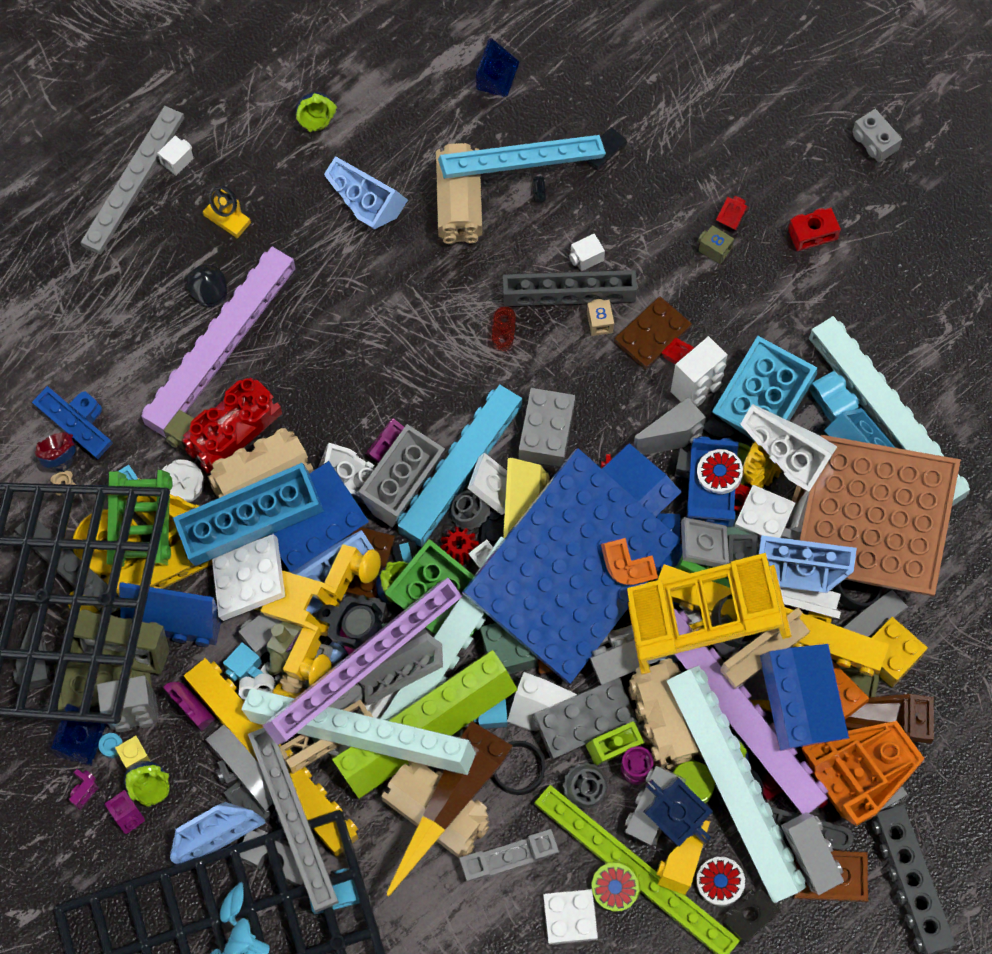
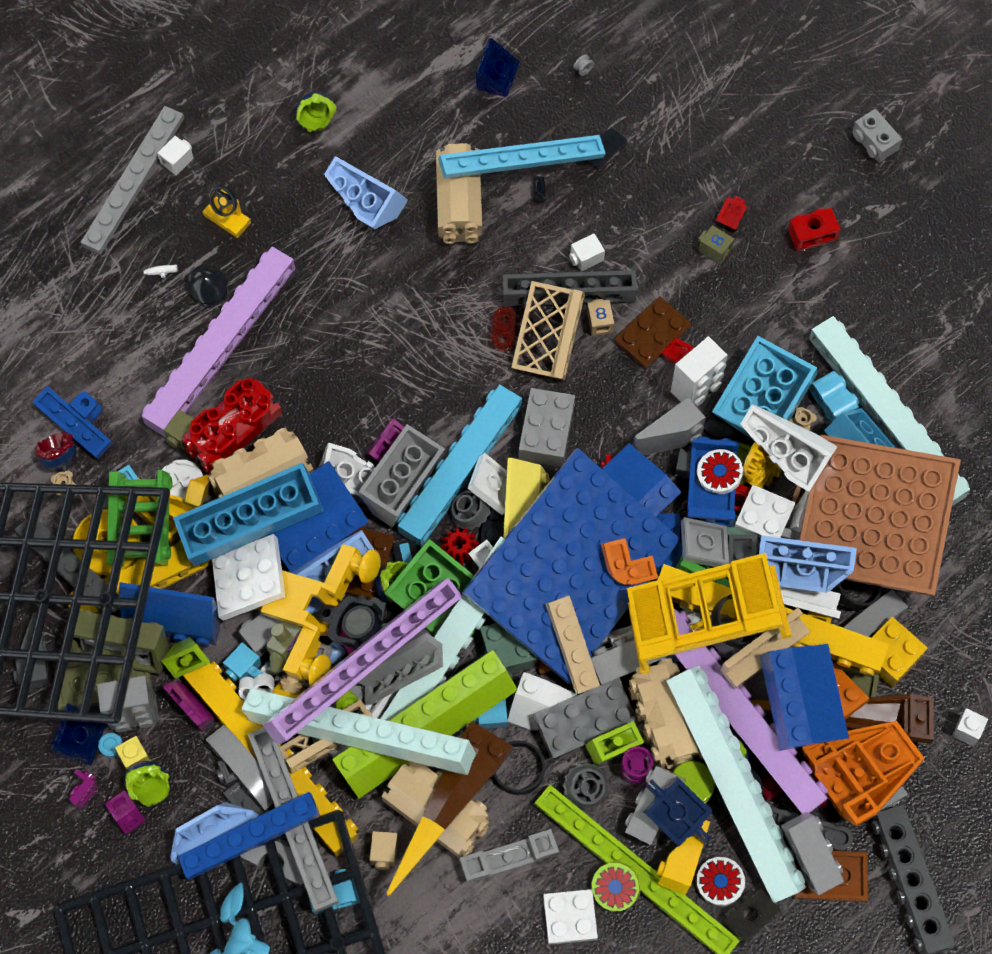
(161, 270): none -> white helmet
(184, 658): none -> lime slope
(198, 490): none -> yellow slope
(249, 835): none -> blue plate
(346, 700): none -> lime plate
(383, 850): none -> tan brick
(567, 333): none -> tan fence
(572, 644): none -> tan plate
(584, 65): none -> light grey bush
(807, 415): none -> tan plate
(969, 727): none -> white brick

